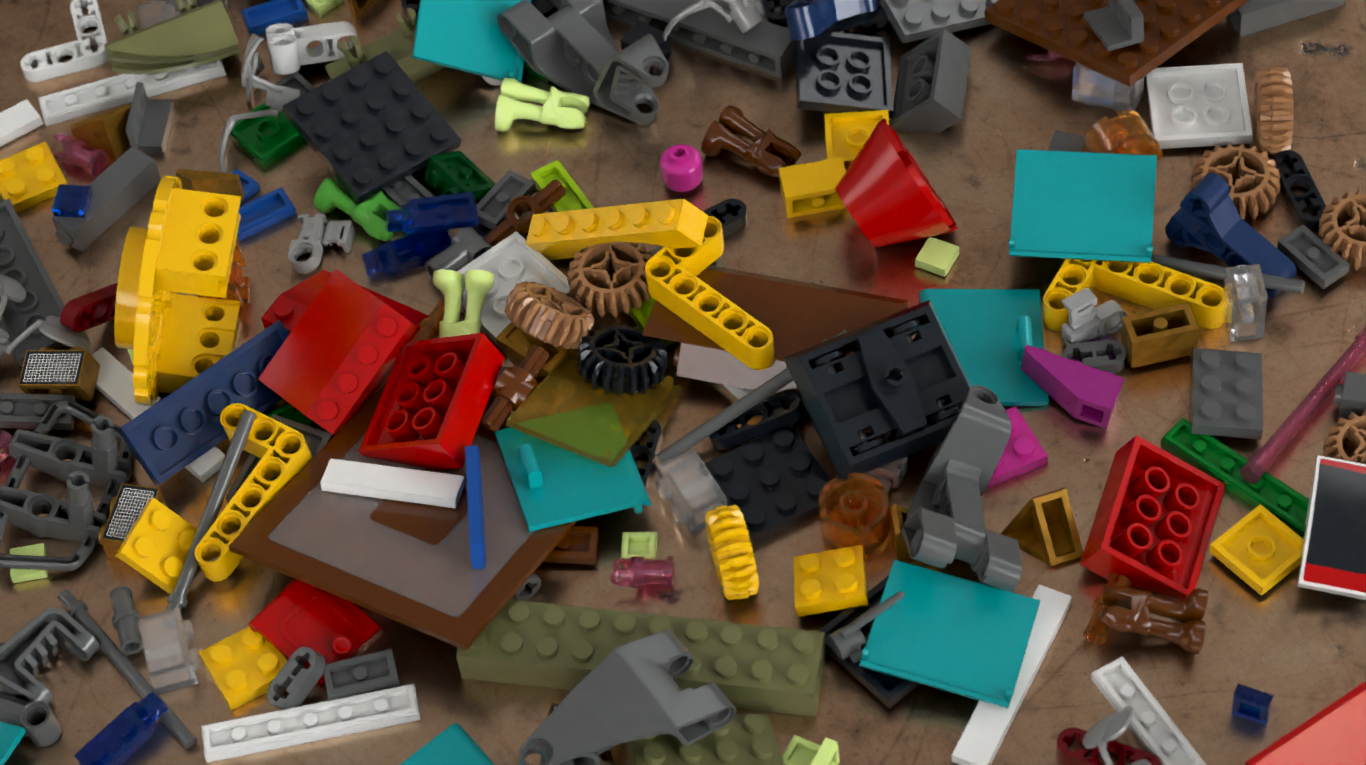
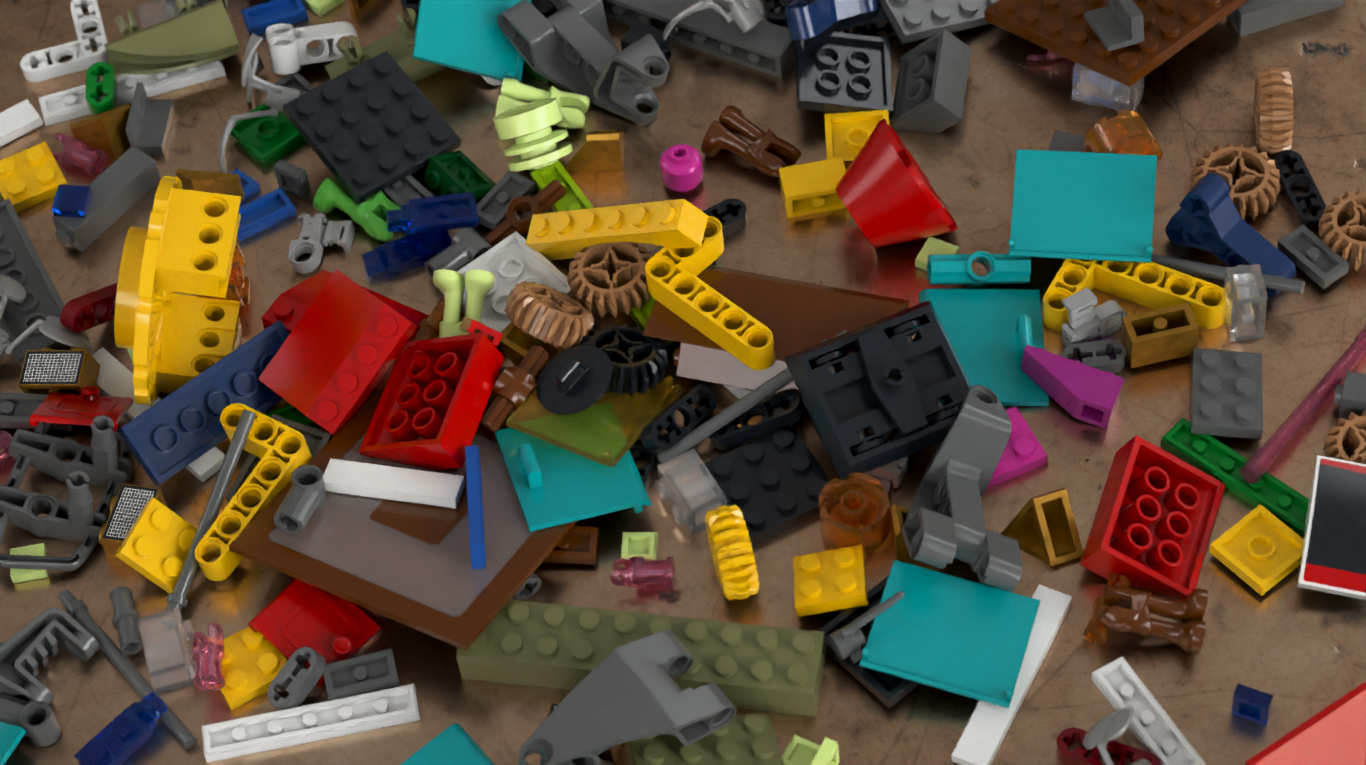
(80, 408): none -> red container
(95, 89): none -> green beam
(208, 659): none -> clear pink piece
(292, 178): none -> dark grey tile
(302, 499): none -> dark grey piece
(473, 327): none -> red tile
(533, 134): none -> yellowish green wheel
(574, 380): none -> black shield
(601, 152): none -> pearl gold slope
(666, 419): none -> black beam
(957, 270): none -> teal piece
(1199, 106): white plate -> none

